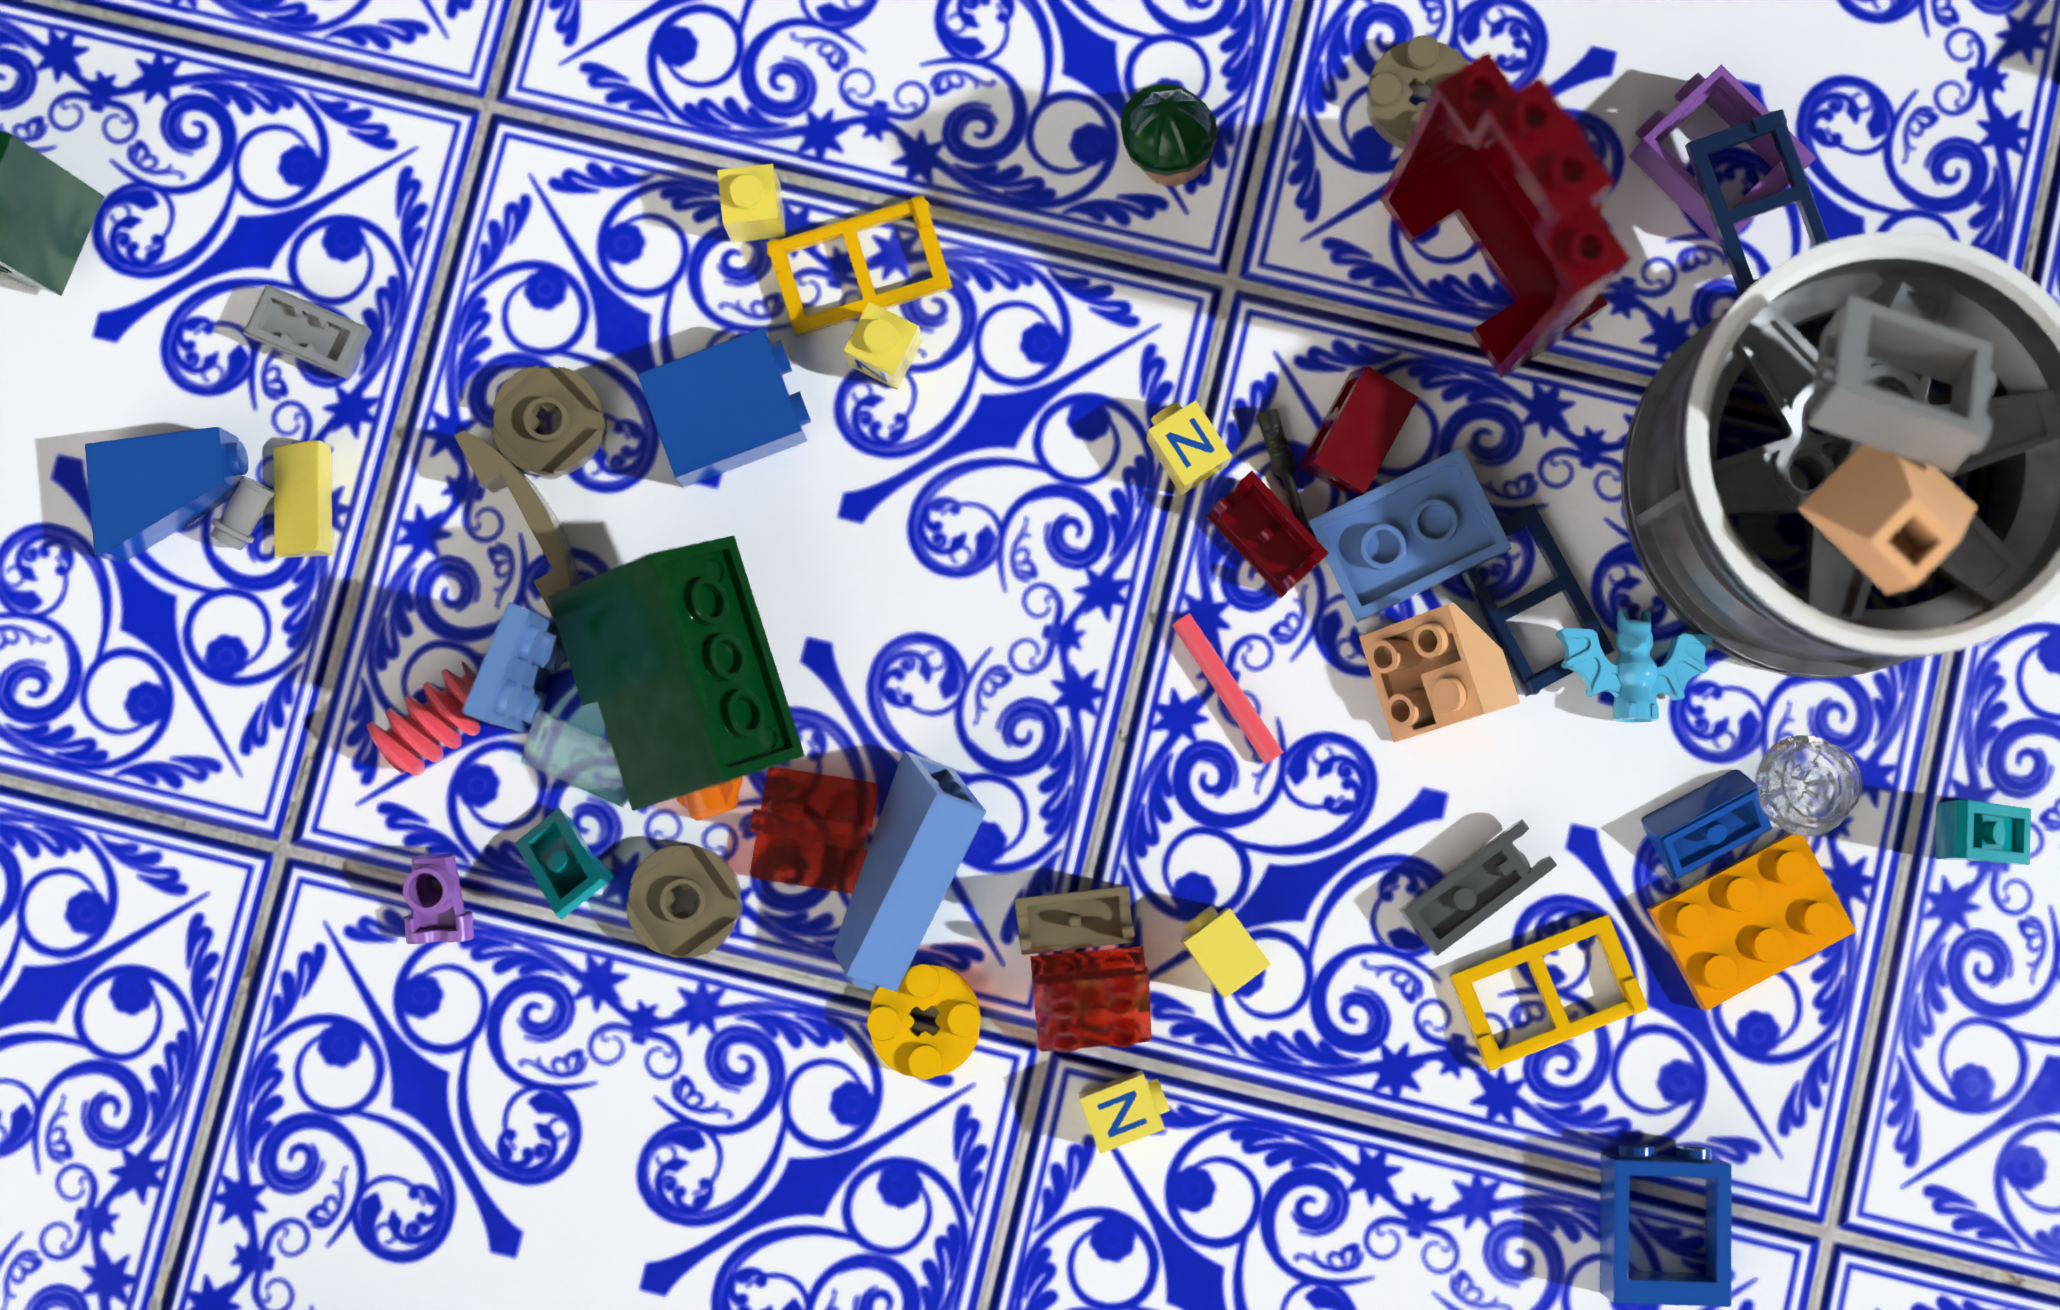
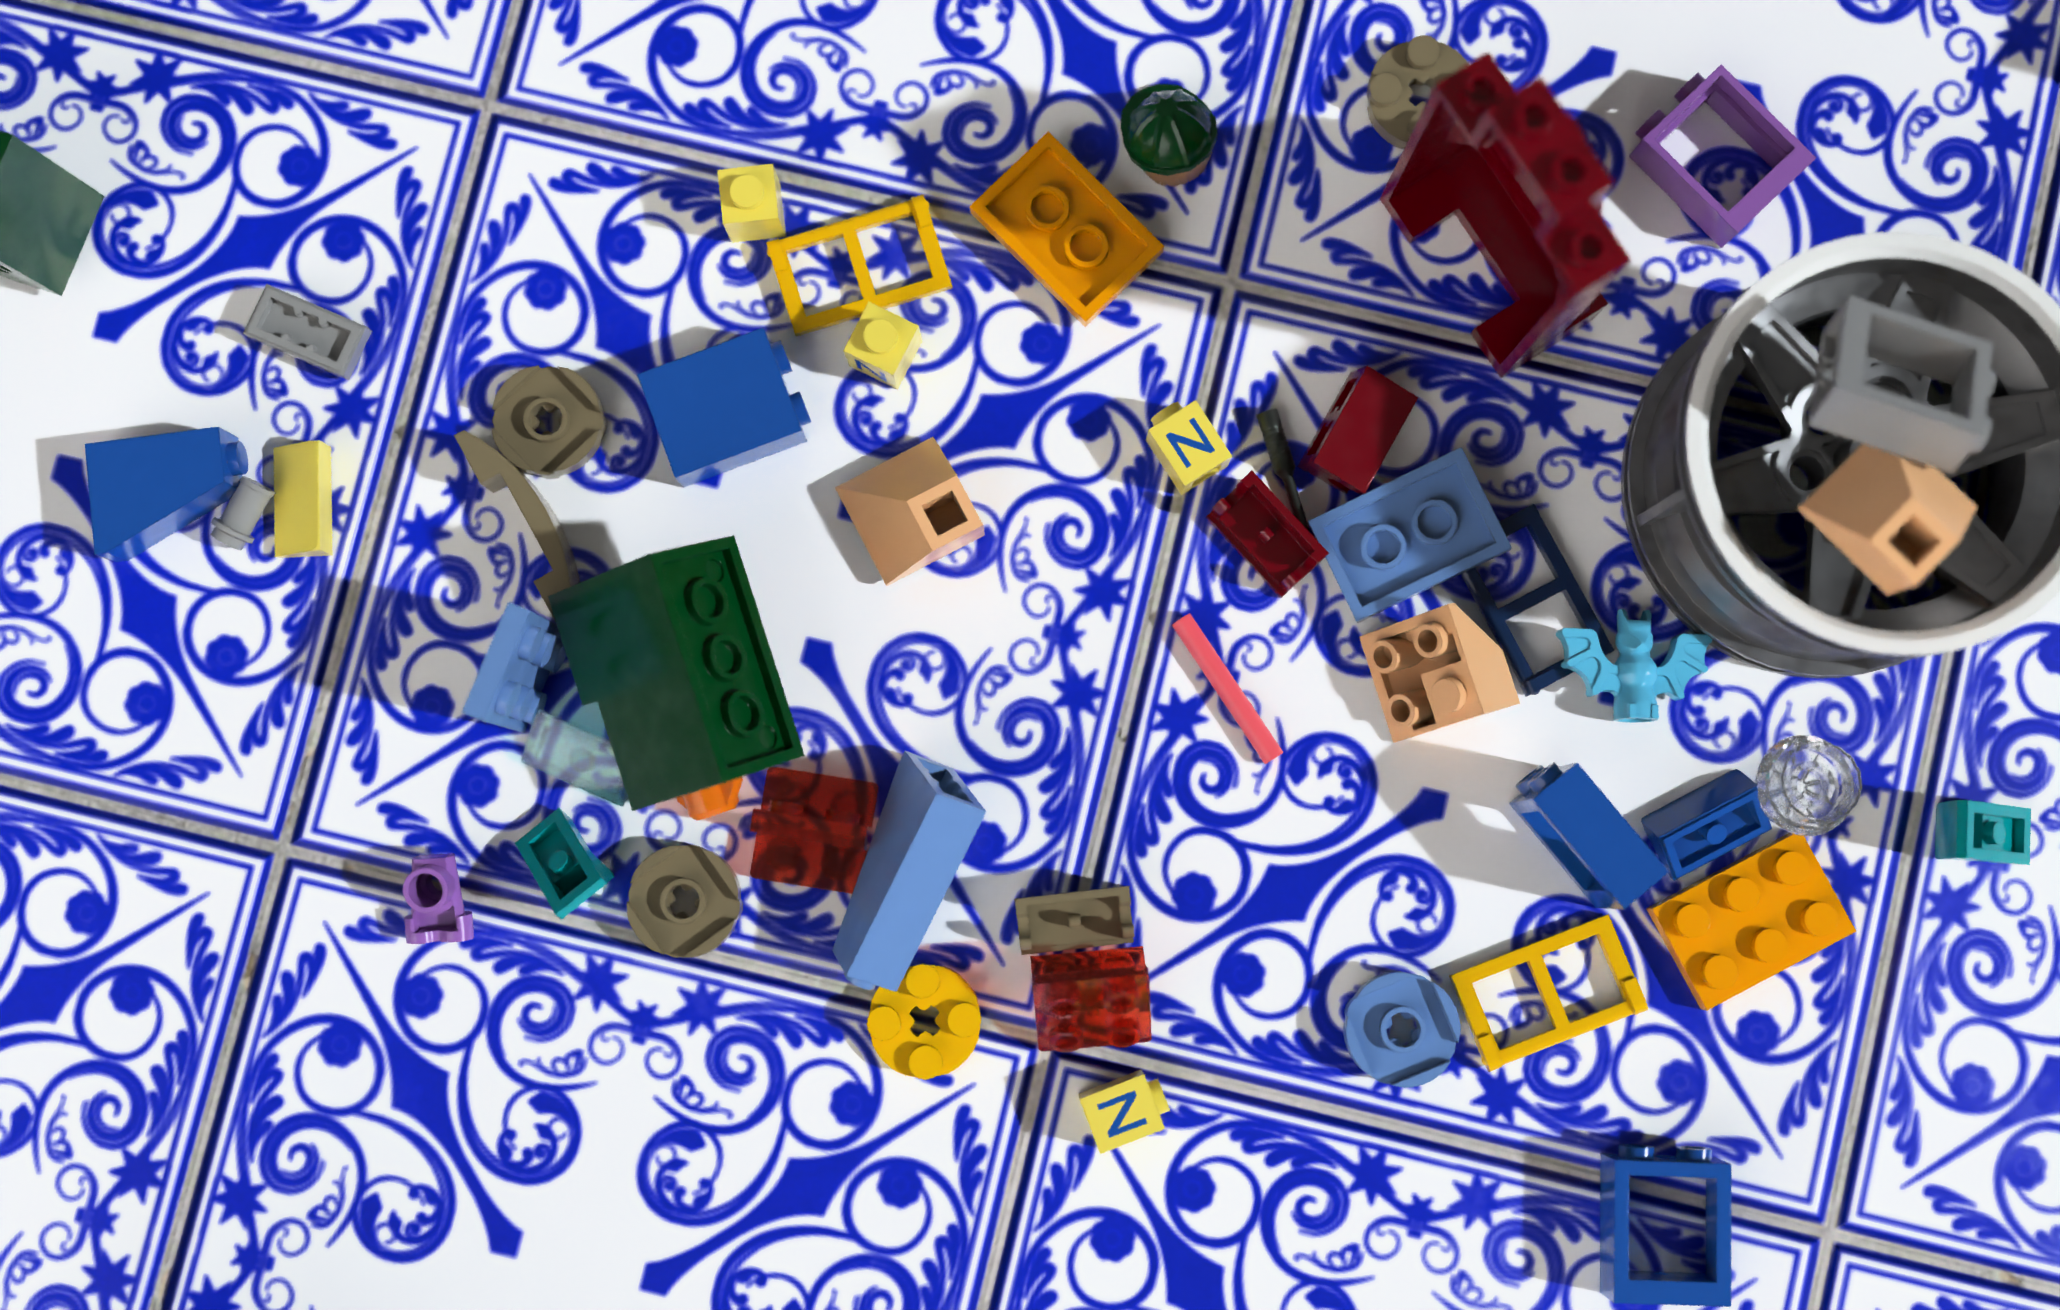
(427, 724): coral piece -> none
(911, 511): none -> light nougat slope
(1066, 229): none -> light orange plate
(1223, 950): light yellow brick -> none
(1431, 1043): none -> medium blue plate
(1474, 890): dark grey hinge -> none
(1587, 835): none -> blue window
(1724, 219): dark blue window -> none

